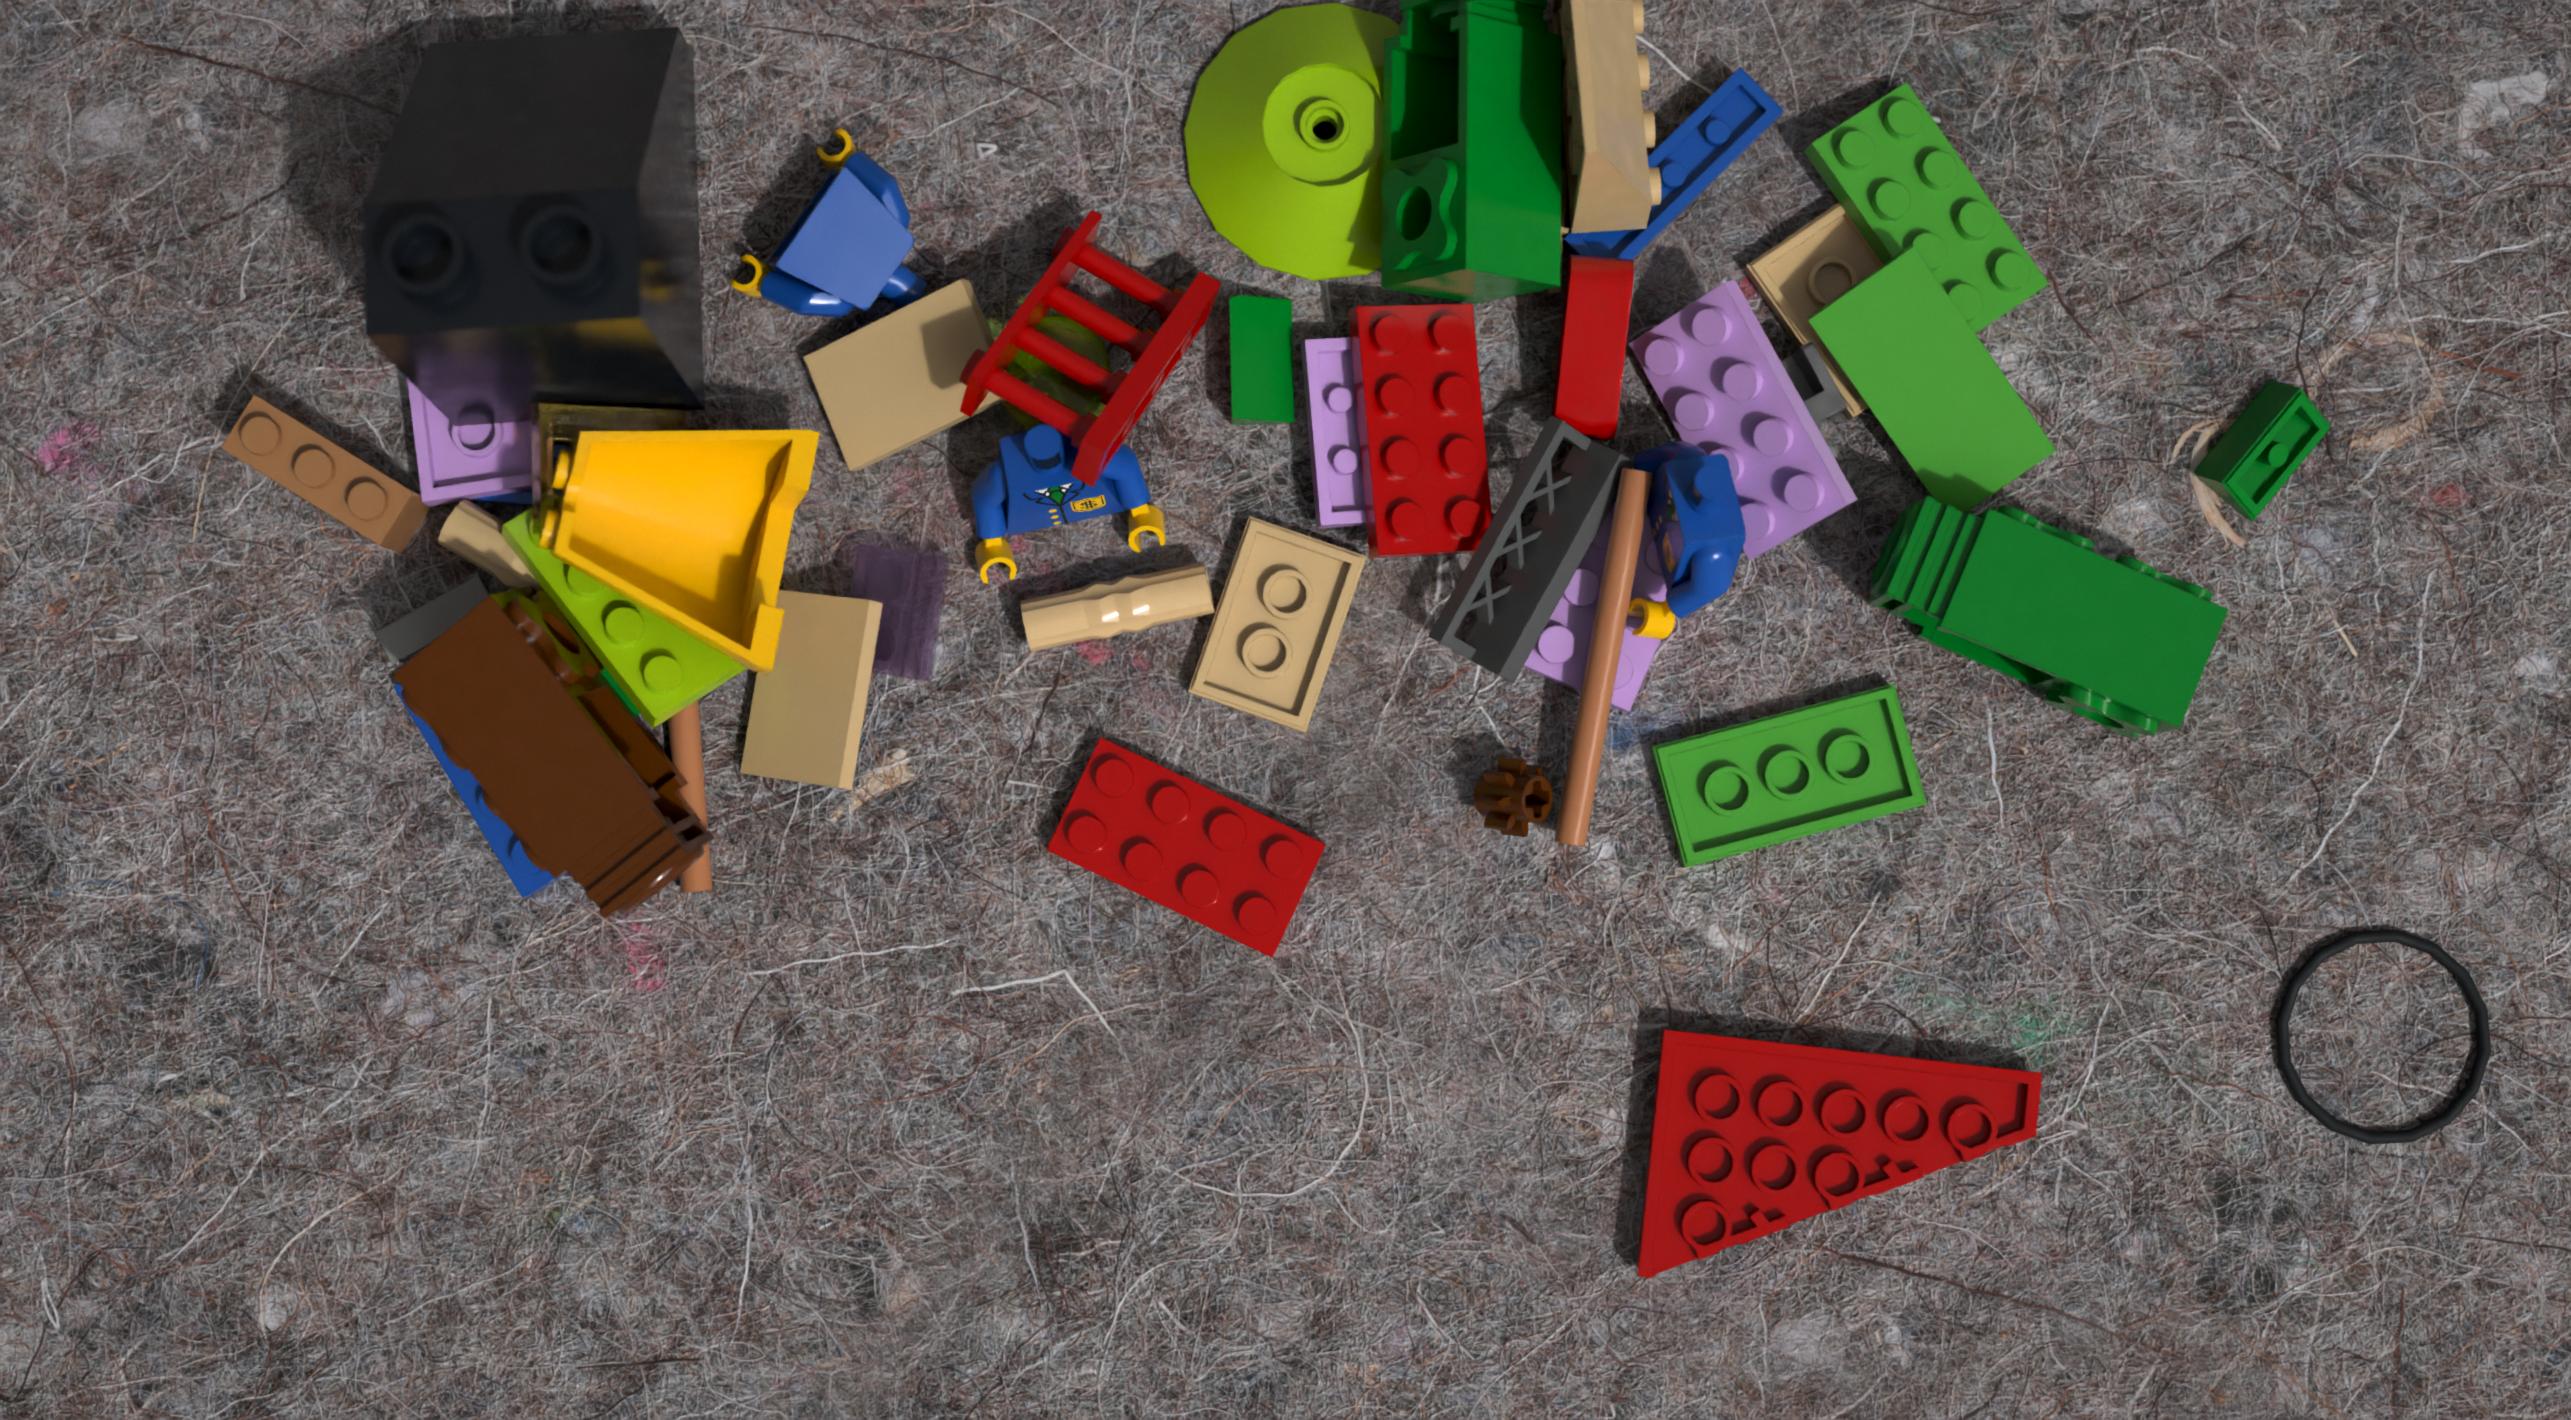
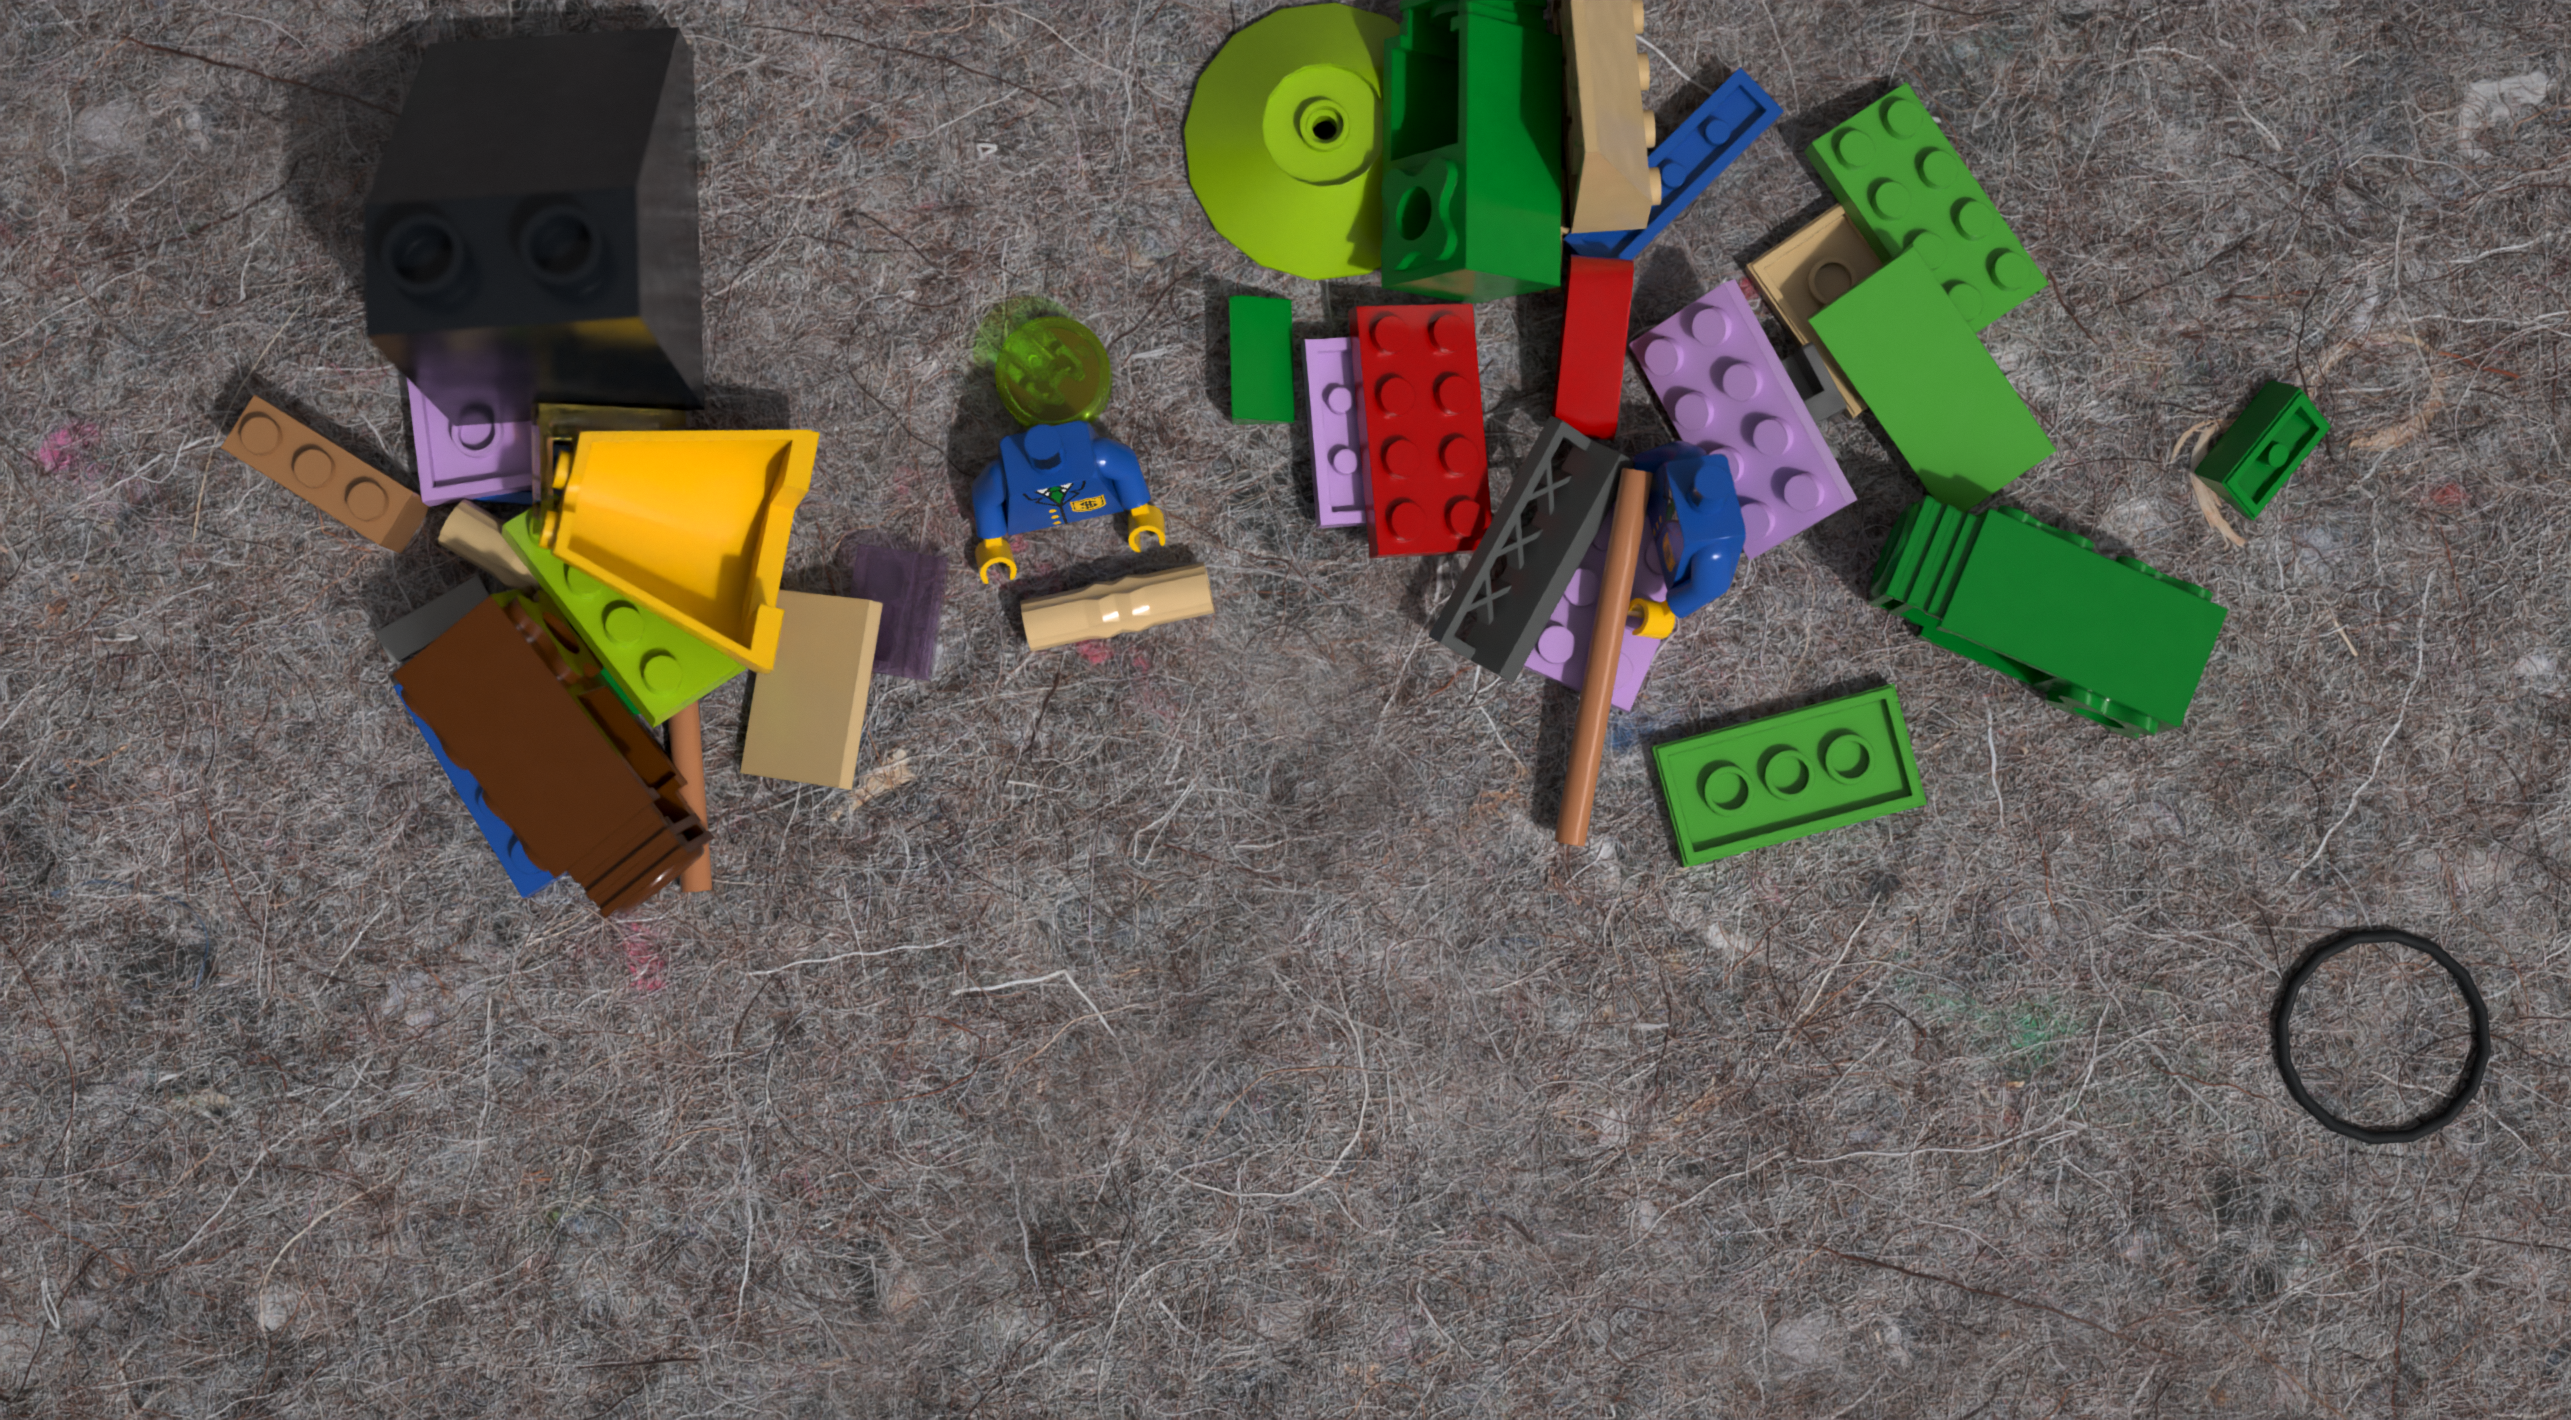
(842, 244): blue torso -> none
(901, 374): tan tile -> none
(1122, 393): red fence -> none
(1186, 847): red plate -> none
(1277, 624): tan tile -> none
(1513, 796): reddish brown gear -> none
(1788, 1130): red wing -> none

